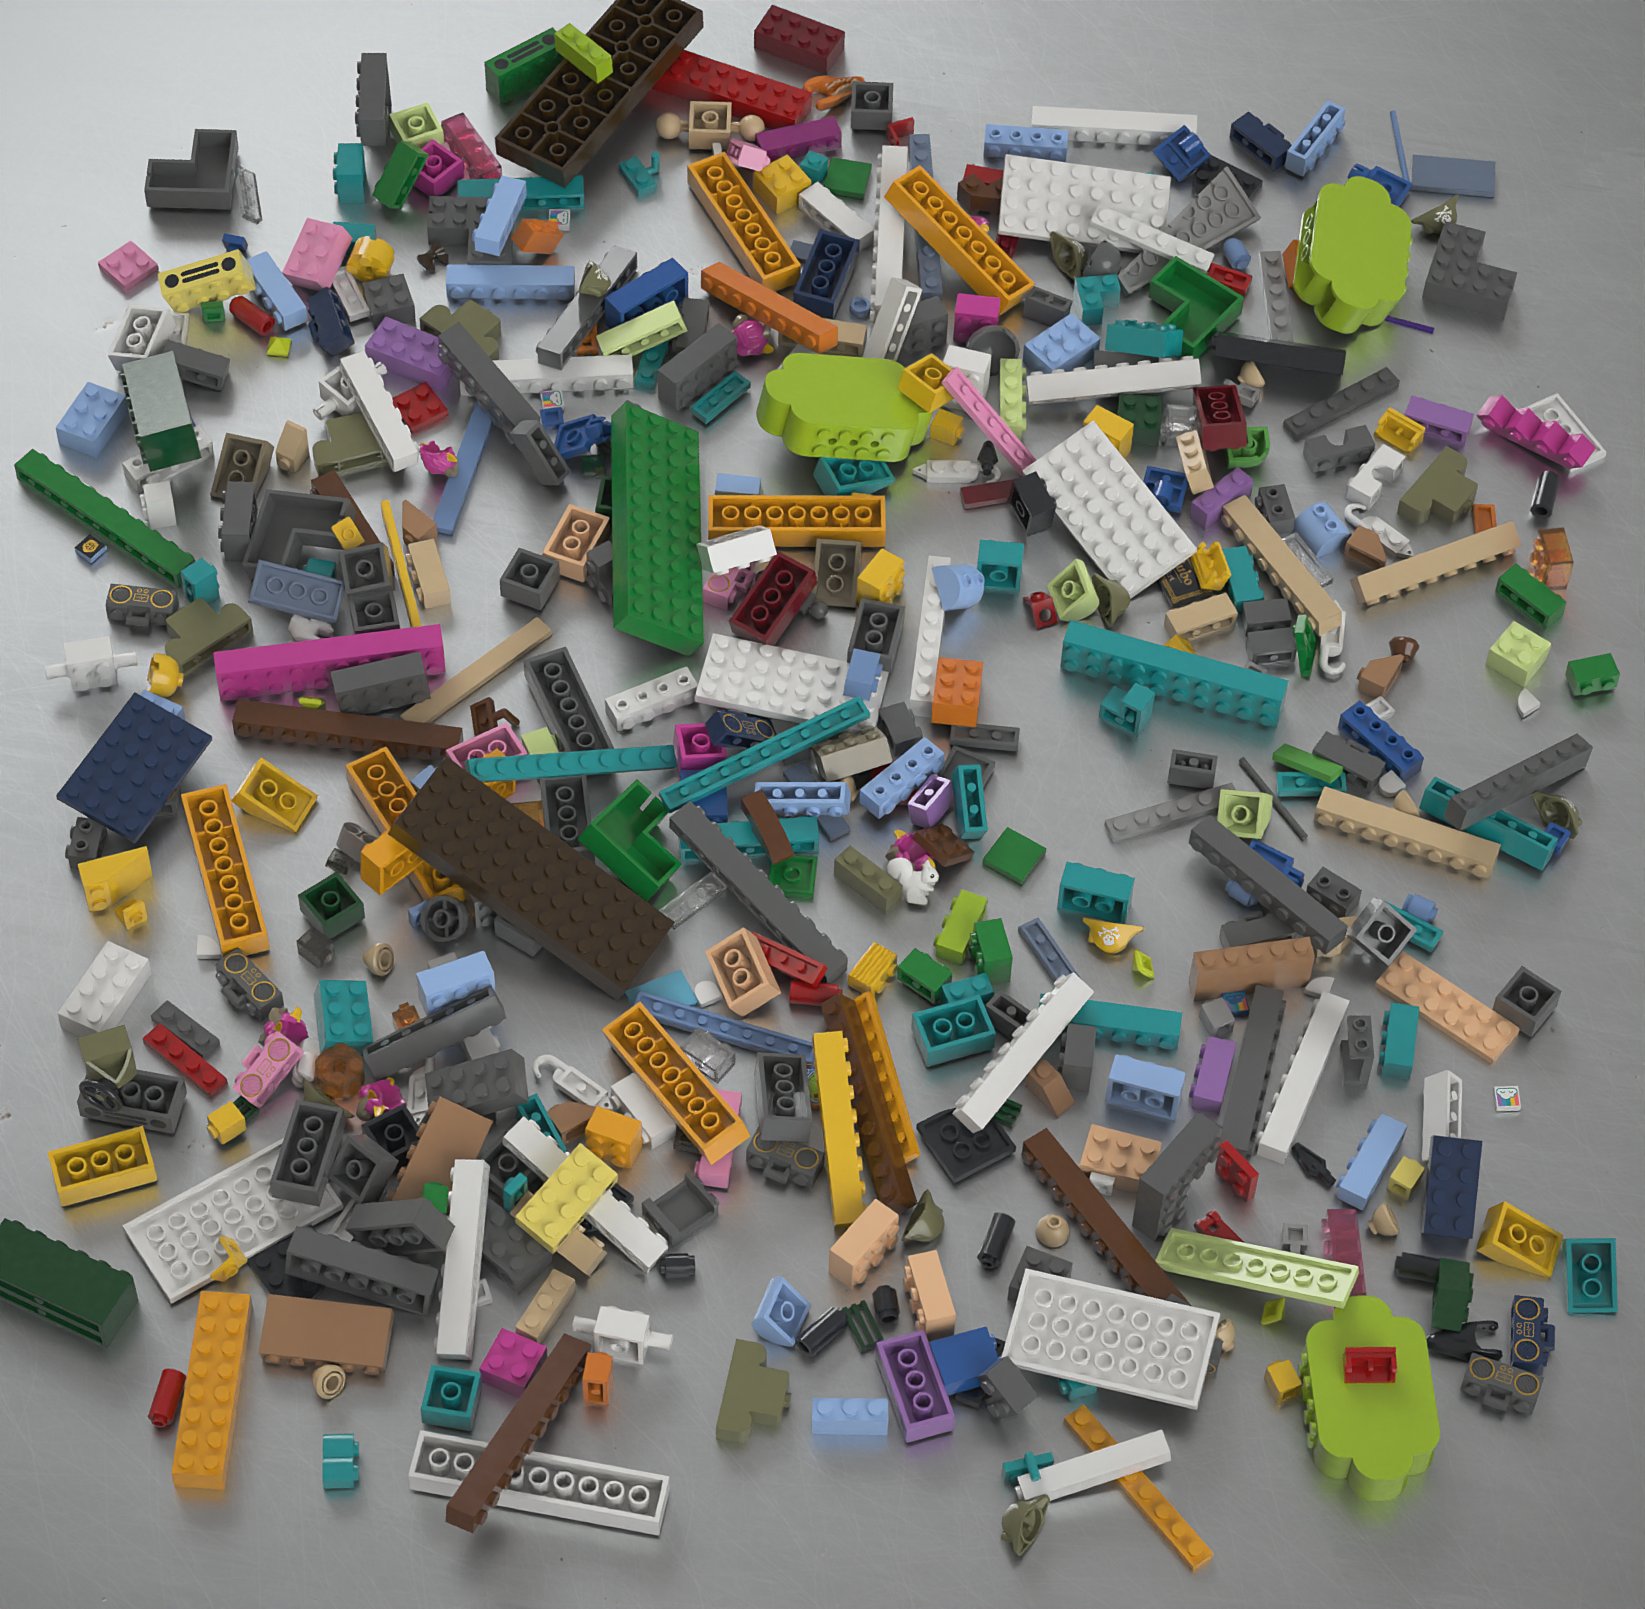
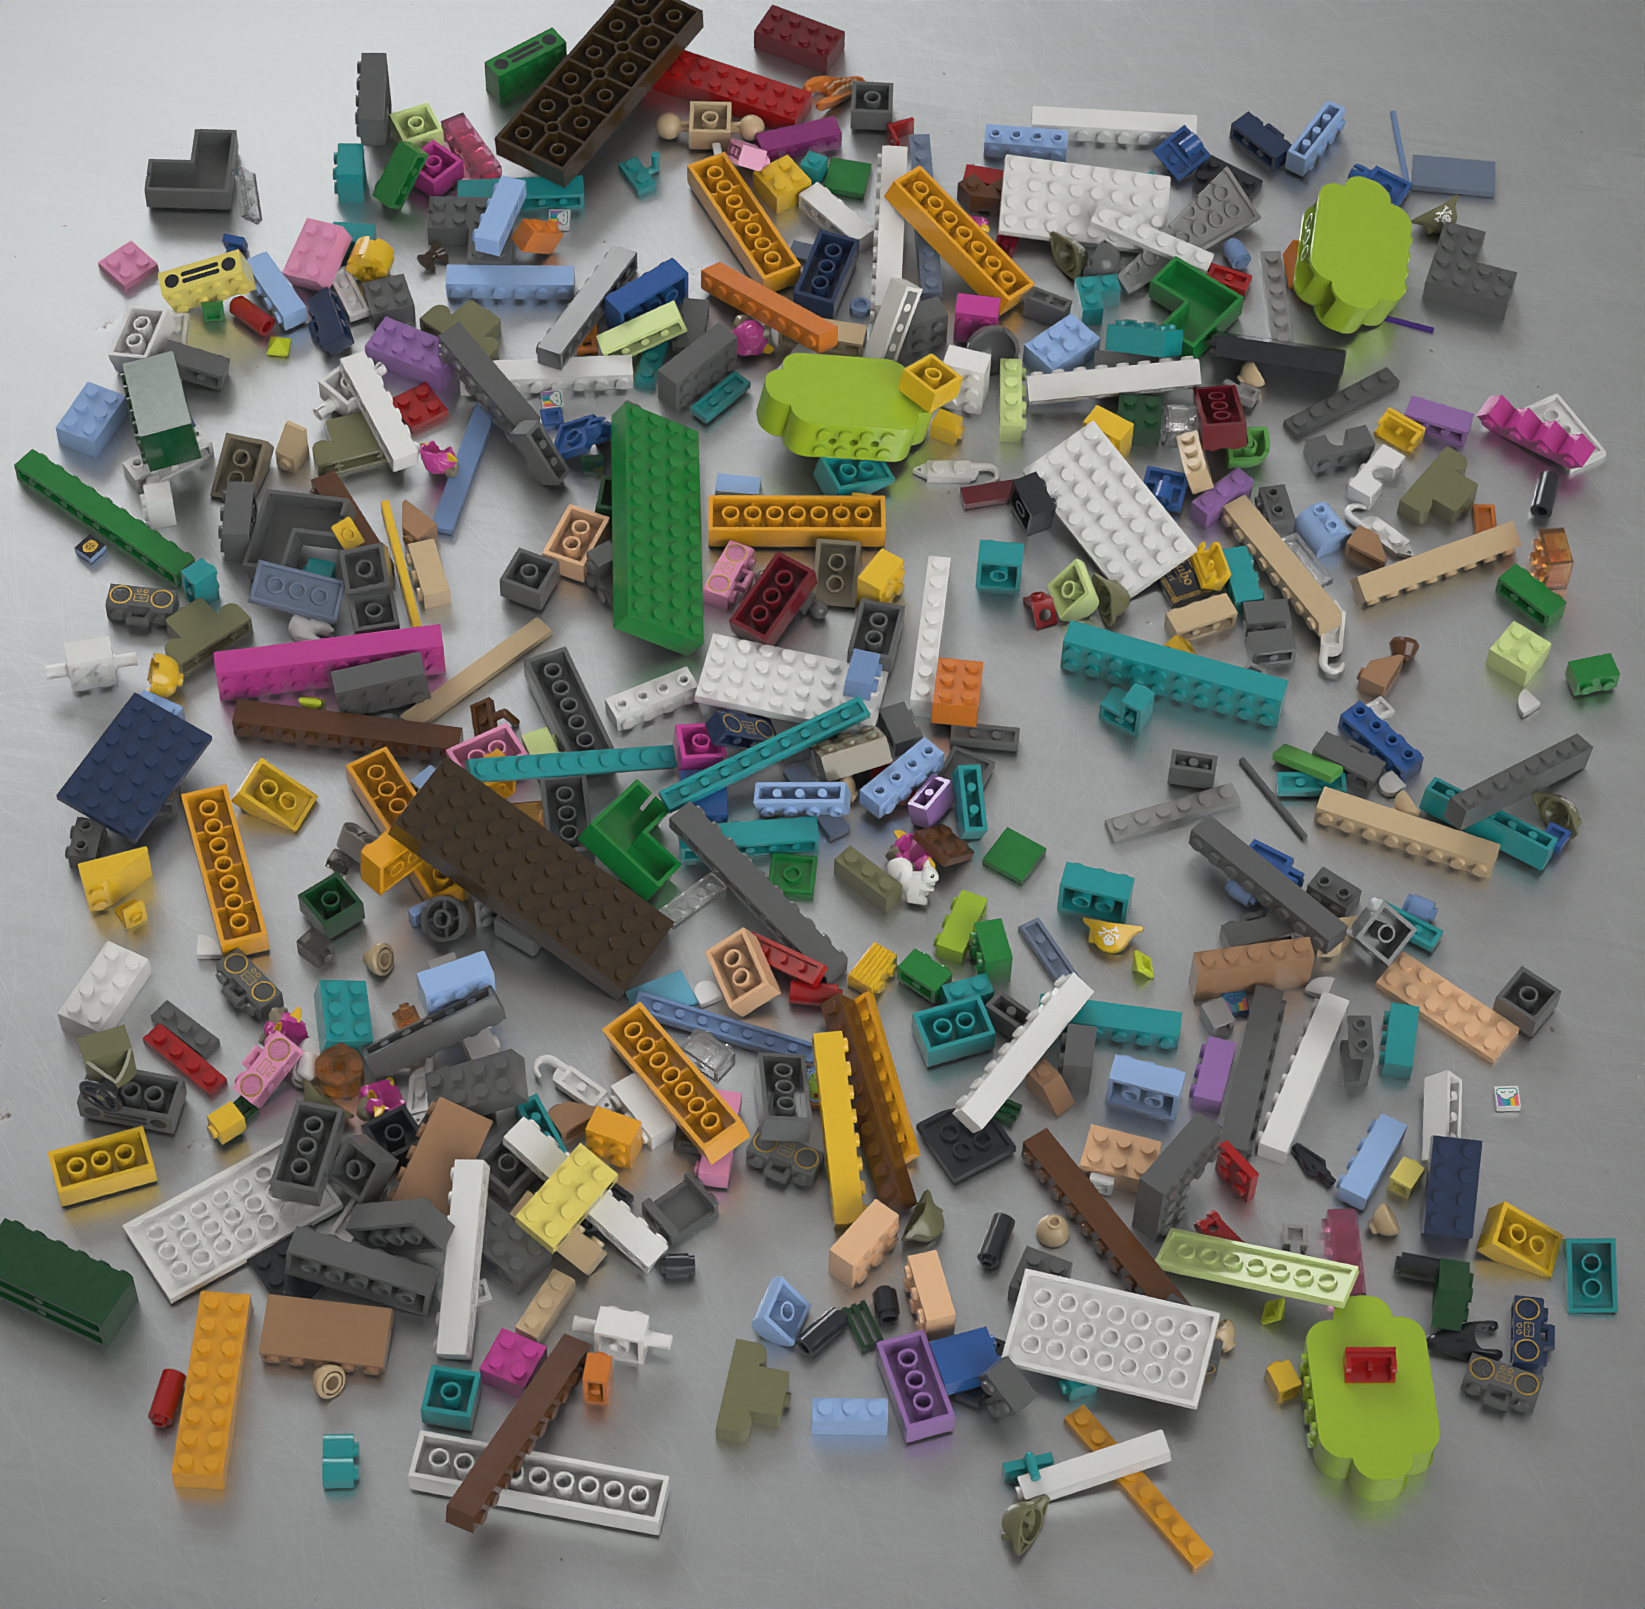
(232, 1264): yellow bracket -> none
(437, 1195): green brick -> none
(514, 1190): teal plate -> none
(583, 52): lime brick -> none
(594, 280): olive hat -> none
(737, 550): white brick -> none
(766, 827): reddish brown slope -> none
(958, 585): light blue brick -> none
(987, 457): black piece -> none
(988, 420): bright pink plate -> none
(1245, 812): yellowish green slope -> none
(1305, 644): green wing -> none

